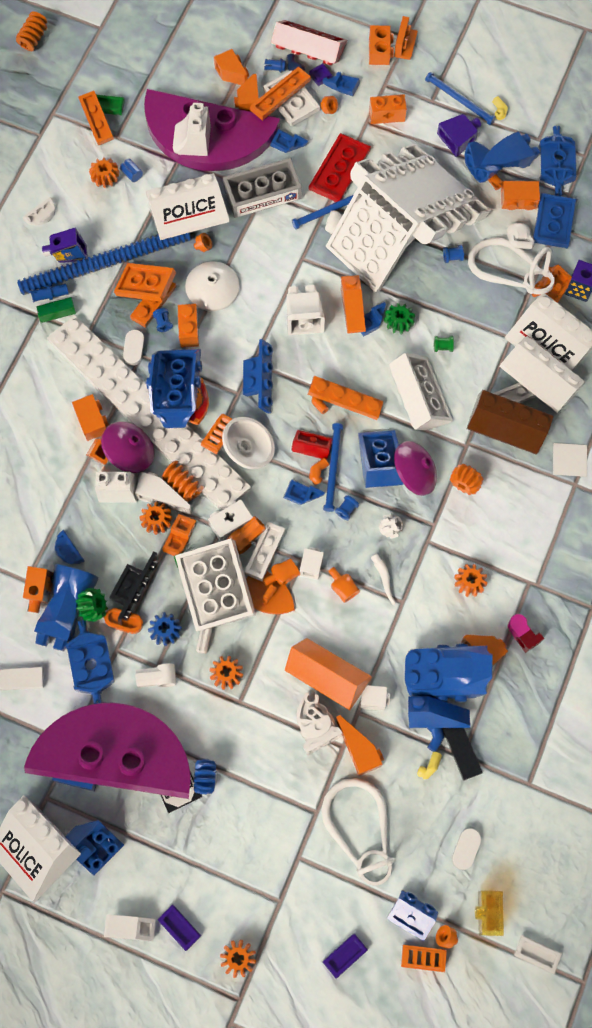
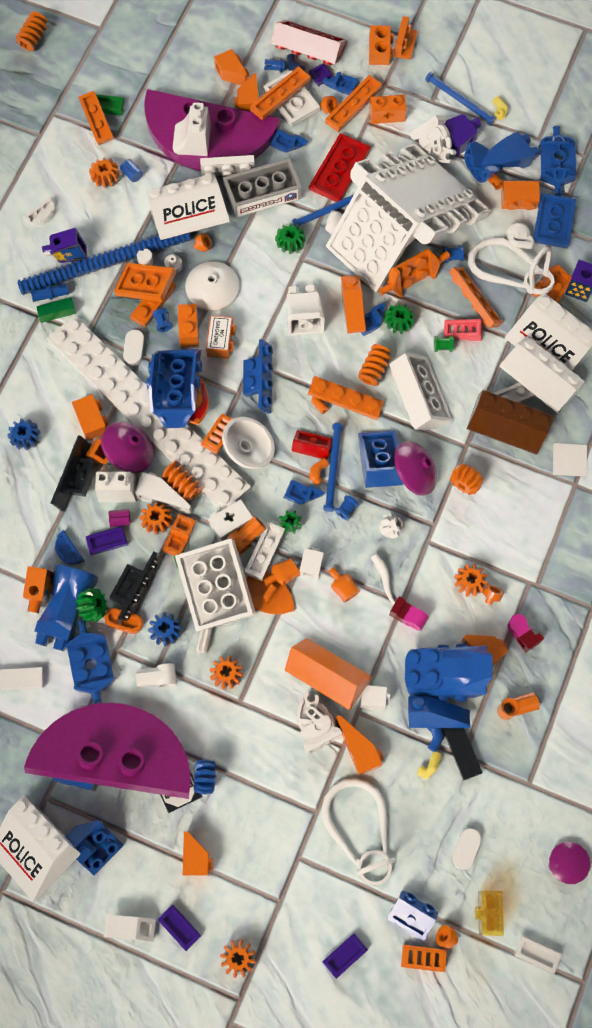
(27, 427): none -> blue gear
(76, 474): none -> black bracket
(106, 540): none -> dark purple tile
(119, 517): none -> magenta piece
(145, 257): none -> white piece
(173, 261): none -> white tile
(195, 858): none -> orange slope
(220, 336): none -> brick
(226, 165): none -> white plate
(288, 527): none -> green gear
(290, 238): none -> green gear
(353, 103): none -> orange plate
(374, 365): none -> orange piece
(408, 614): none -> leg
(412, 271): none -> orange plate
(435, 138): none -> white piece
(471, 323): none -> coral slope
(477, 299): none -> orange plate
(492, 594): none -> orange tile
(519, 705): none -> orange piece
(569, 863): none -> magenta dish

